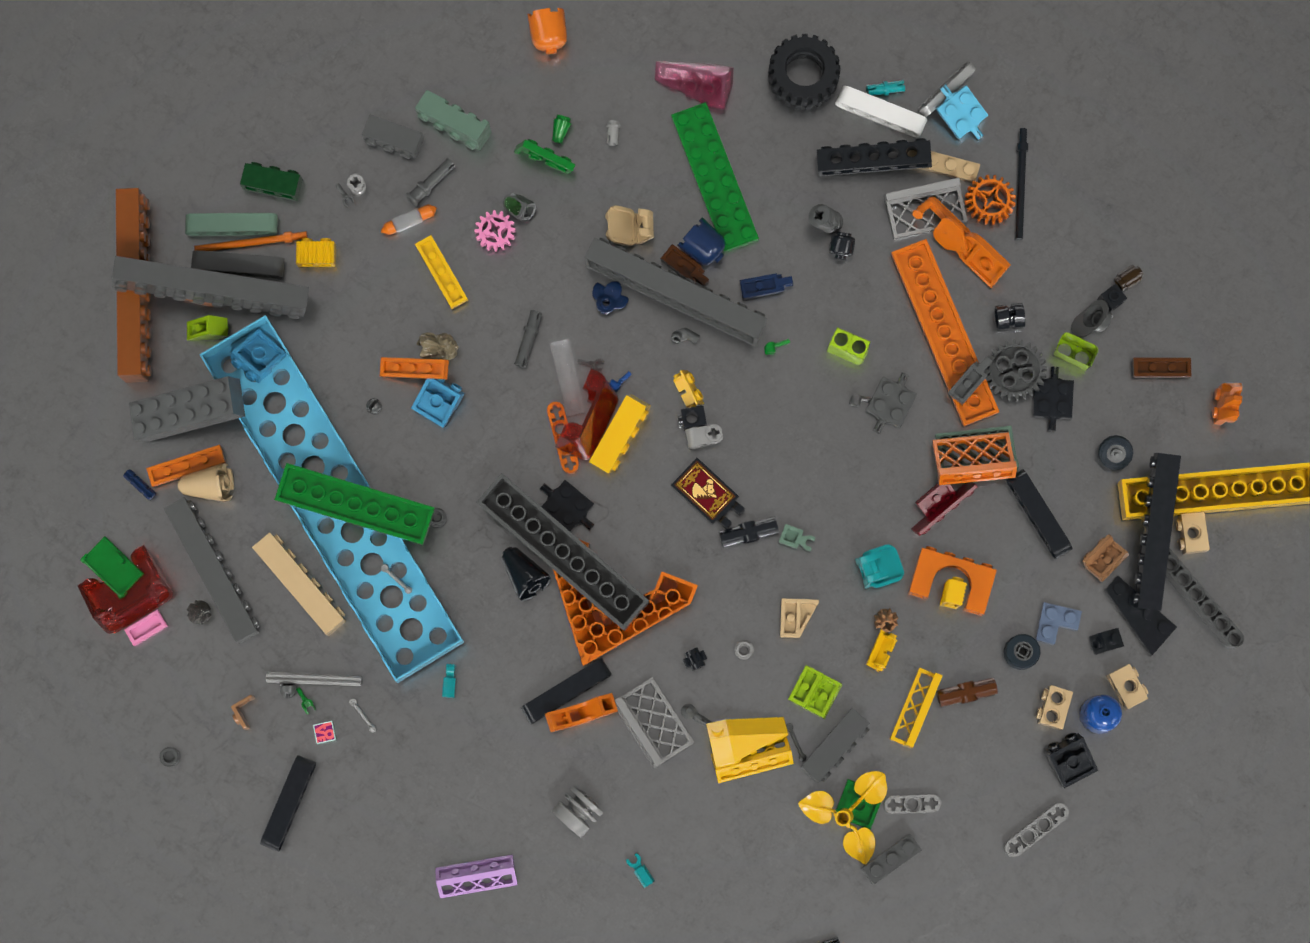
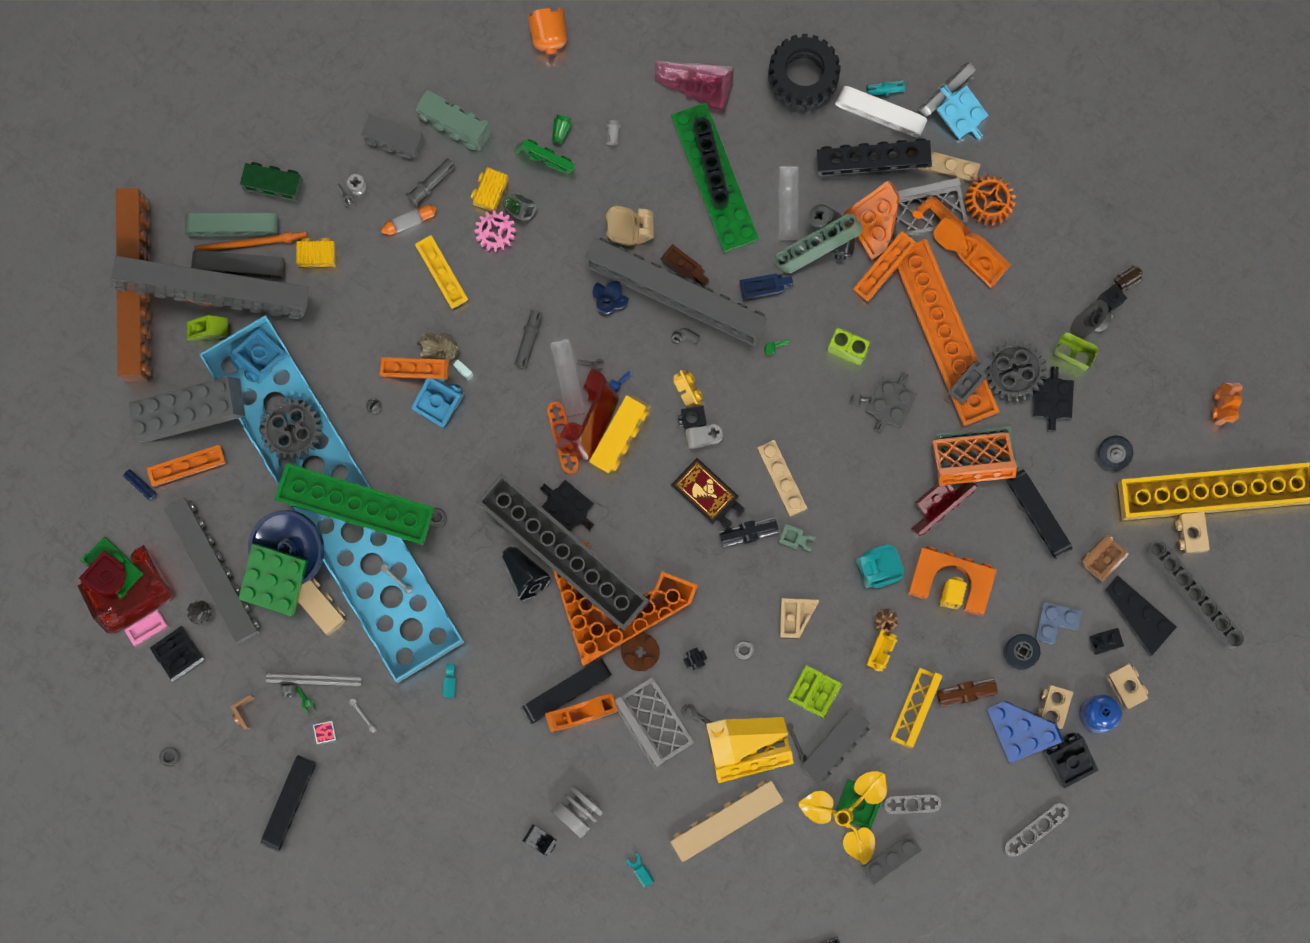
(104, 576): none -> dark red tile
(177, 653): none -> black slope
(209, 483): tan cone -> none
(273, 579): none -> green plate
(291, 534): none -> dark blue dish
(306, 423): none -> dark grey gear
(463, 370): none -> light aqua tile
(475, 872): lavender fence -> none
(490, 189): none -> yellow brick
(540, 840): none -> black bracket
(631, 658): none -> reddish brown plate
(703, 243): dark blue cylinder -> none
(708, 155): none -> black beam
(726, 821): none -> tan brick
(782, 478): none -> tan plate
(788, 204): none -> clear plate
(826, 241): none -> sand green beam
(878, 216): none -> orange plate
(885, 266): none -> orange plate
(1009, 316): black wheel -> none
(1022, 148): black bar -> none
(1022, 730): none -> plate
(1157, 531): black brick -> none
(1161, 367): reddish brown plate -> none

